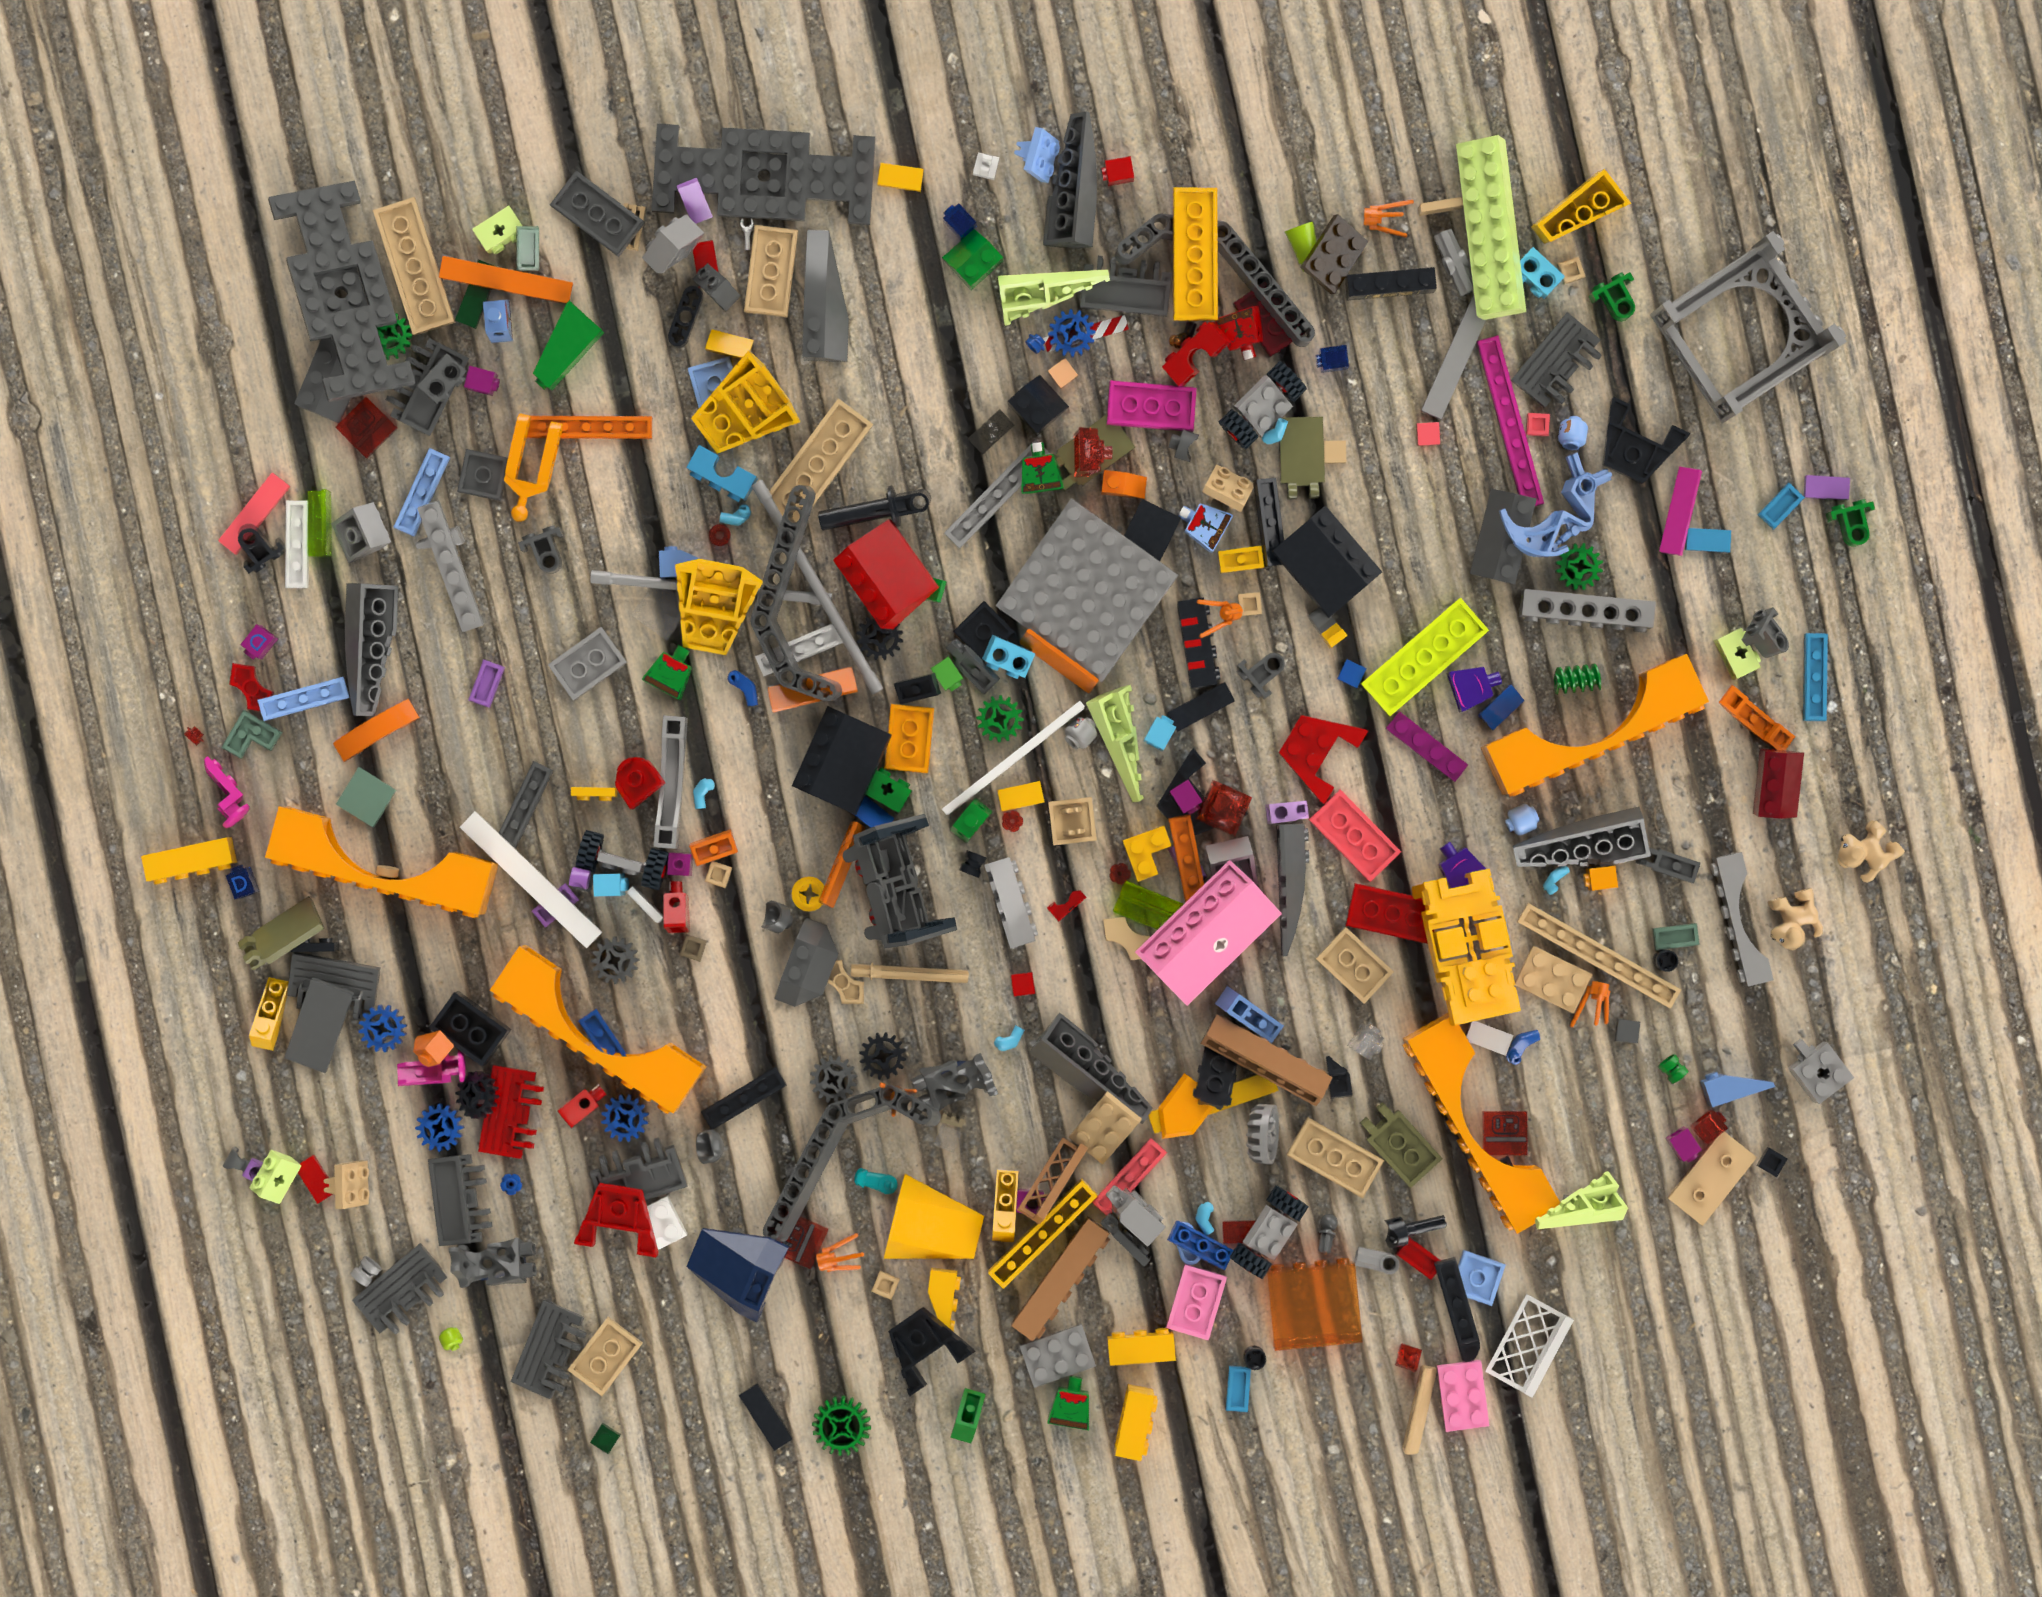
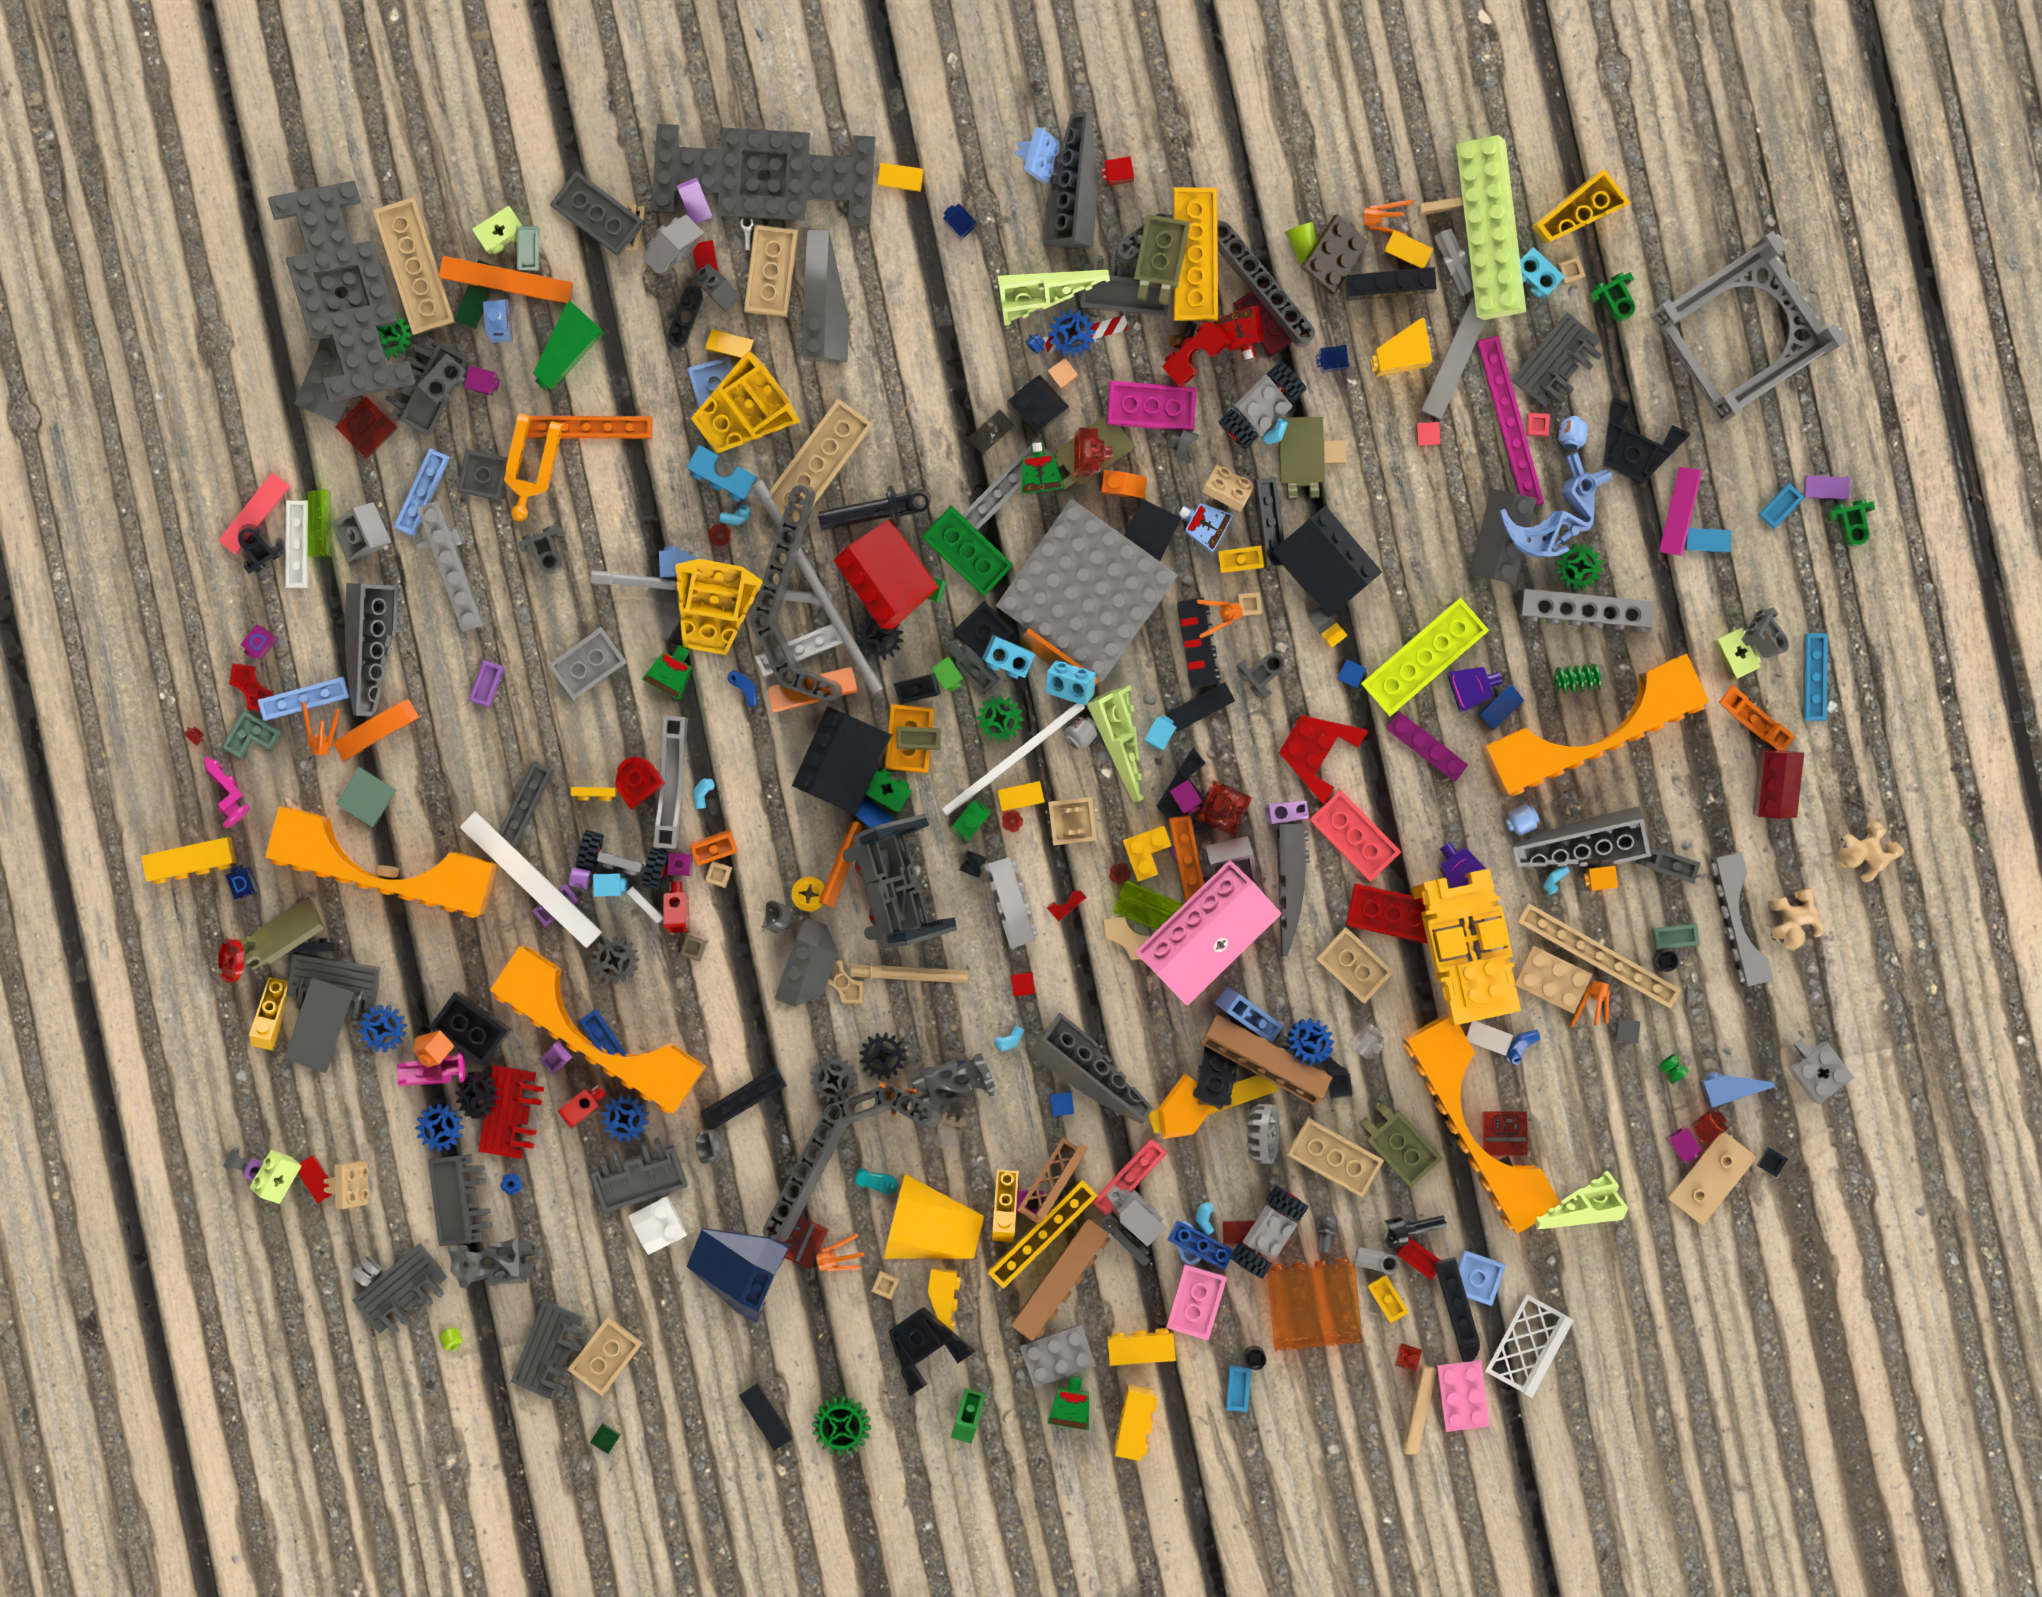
(231, 960): none -> red tile
(320, 742): none -> orange plant
(555, 1058): none -> medium lavender tile
(621, 1210): red wing -> none
(918, 738): none -> olive tile
(967, 550): none -> green tile
(973, 259): green slope -> none
(986, 166): white tile -> none
(1062, 1103): none -> blue tile
(1070, 682): none -> medium azure brick
(1105, 1127): tan plate -> none
(1161, 256): none -> olive tile
(1312, 1033): none -> blue gear
(1388, 1298): none -> yellow plate
(1403, 352): none -> yellow slope
(1408, 249): none -> yellow slope

